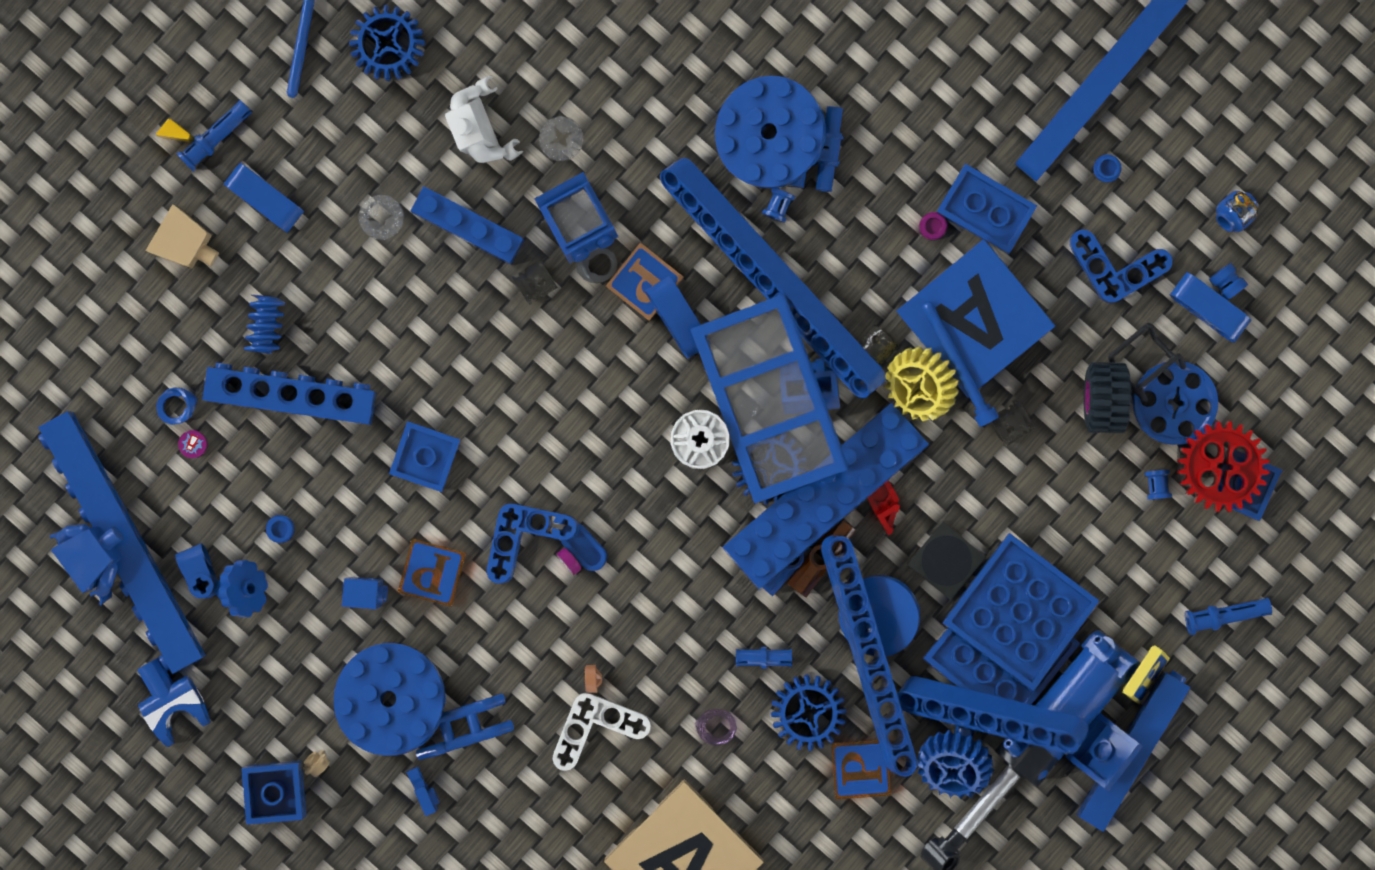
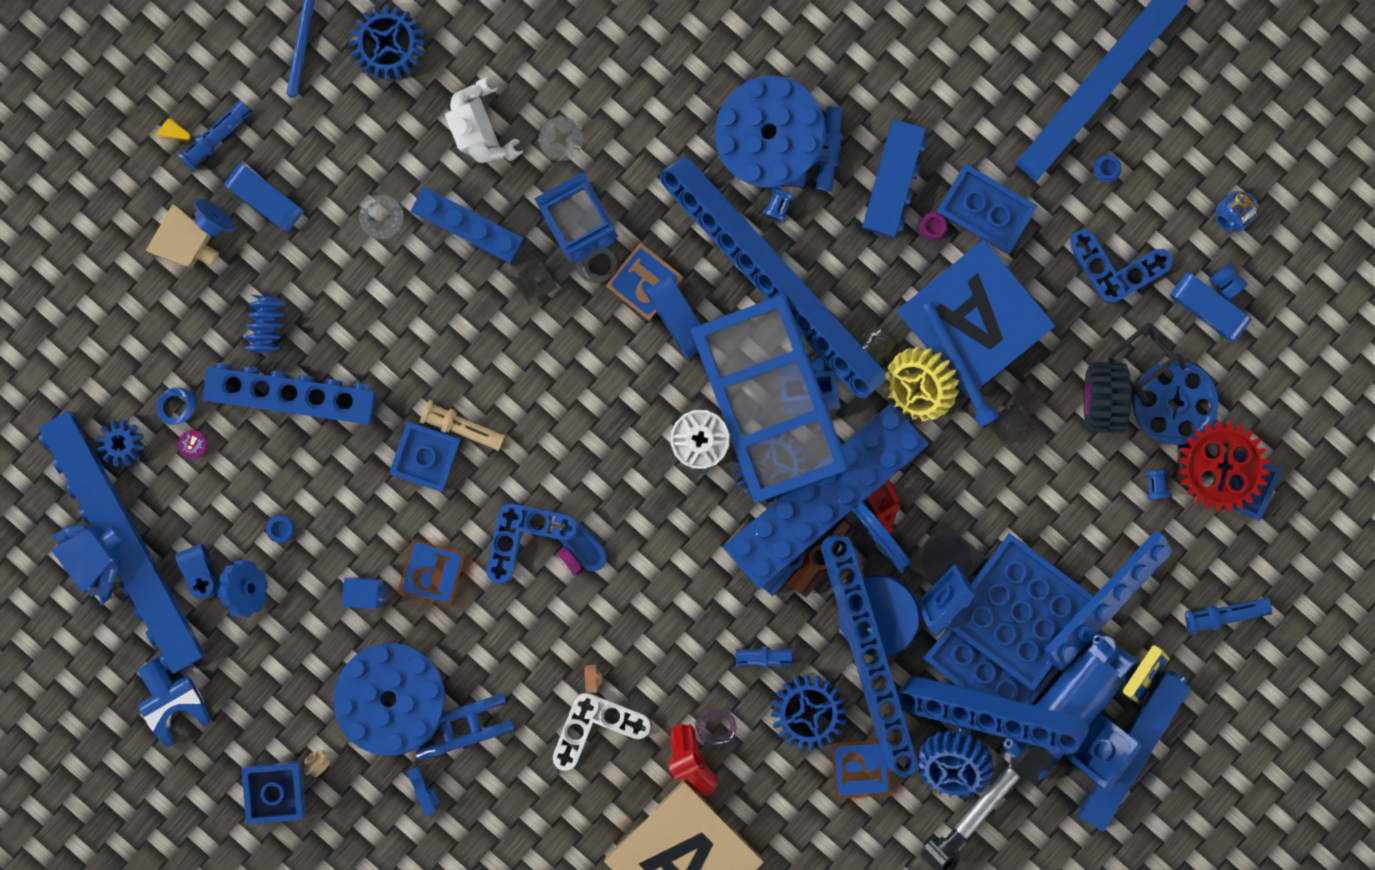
(130, 442): none -> blue gear
(211, 218): none -> blue piece
(450, 421): none -> tan pin
(688, 762): none -> red piece
(881, 536): none -> blue wedge
(893, 179): none -> blue brick
(946, 599): none -> blue plate
(1108, 600): none -> blue plate

